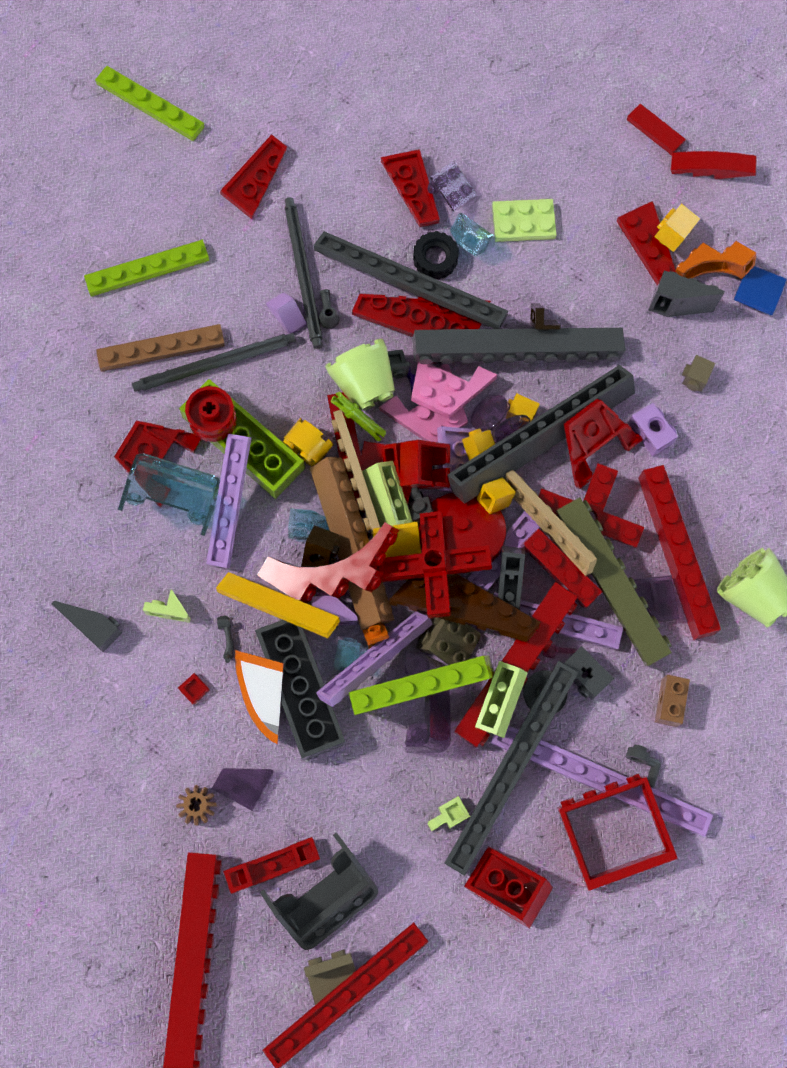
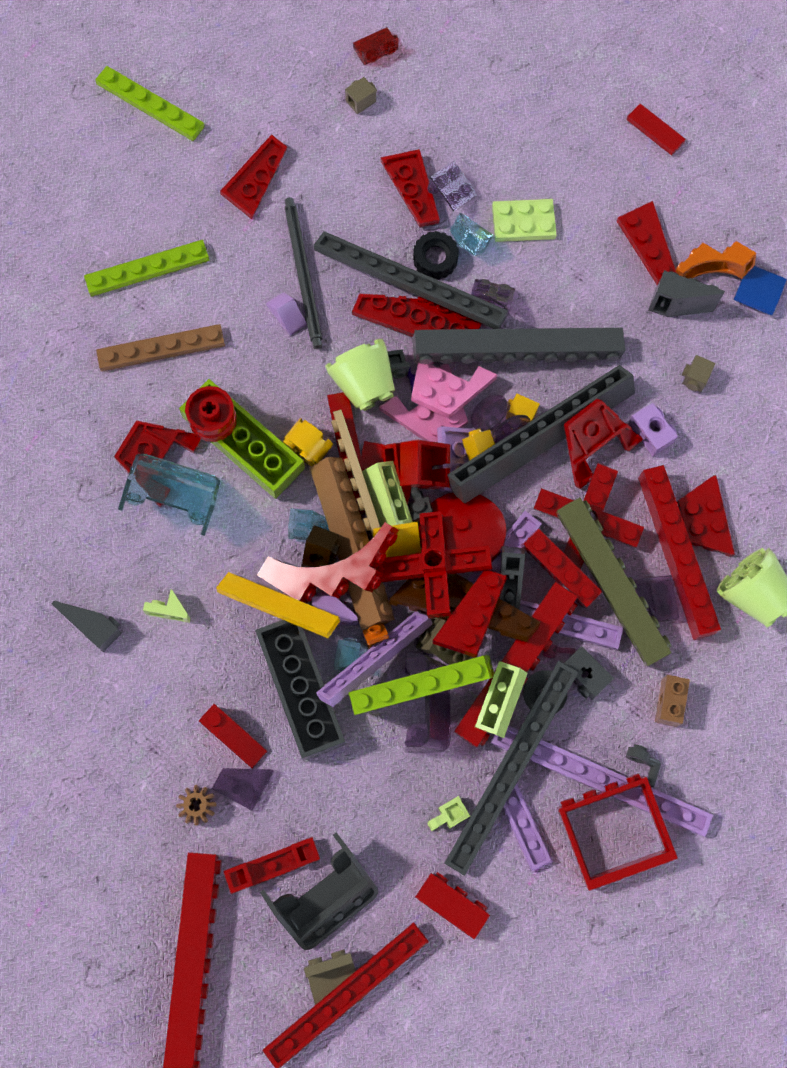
(193, 688): red tile -> none
(213, 362): dark grey piece -> none
(223, 622): dark grey piece -> none
(228, 500): lavender plate -> none
(232, 736): none -> red slope
(261, 691): white sticker -> none
(328, 321): dark grey bar -> none
(352, 411): lime pin -> none
(360, 95): none -> dark tan brick
(376, 46): none -> clear red bracket
(453, 905): none -> red brick
(471, 618): none -> red wing
(494, 293): none -> clear purple wing
(496, 495): yellow brick -> none
(509, 886): red slope -> none
(526, 831): none -> lavender tile
(537, 318): dark brown panel -> none
(551, 524): tan plate -> none
(677, 227): yellow brick -> none
(706, 518): none -> red wing
(714, 163): red slope -> none

